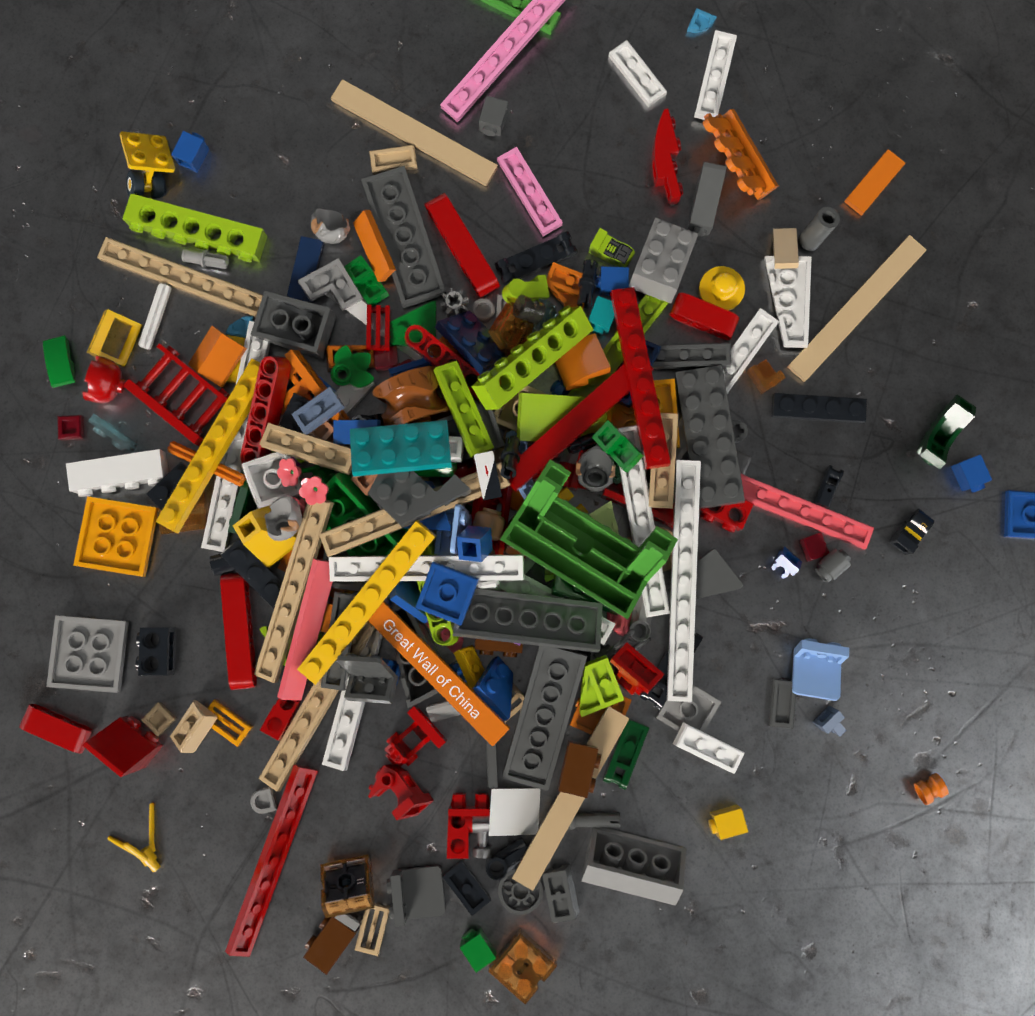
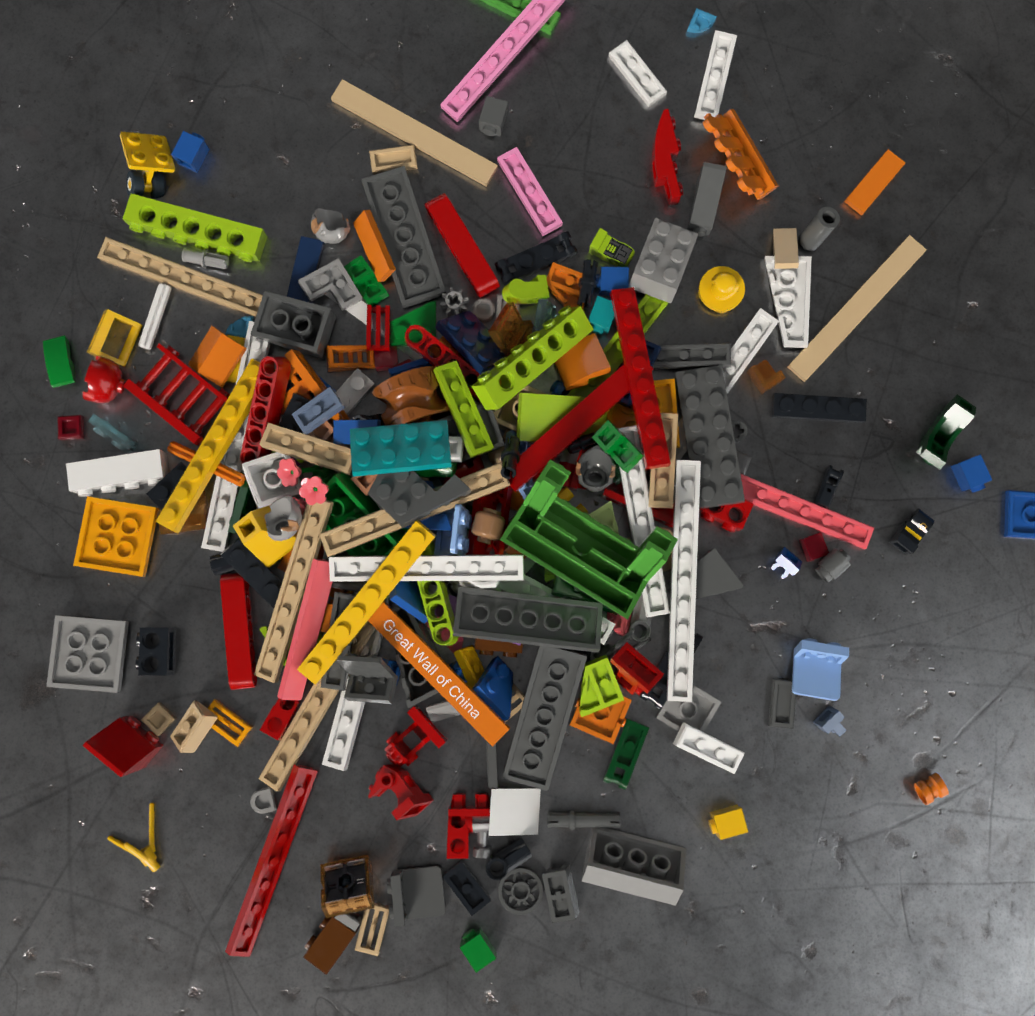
(55, 728): red beam -> none
(354, 366): green plate -> none
(447, 593): blue tile -> none
(474, 543): blue brick -> none
(488, 475): sticker -> none
(522, 966): clear orange piece -> none
(528, 309): clear smoke wheel -> none
(566, 806): tan tile -> none
(579, 769): reddish brown brick -> none
(704, 316): red beam -> none

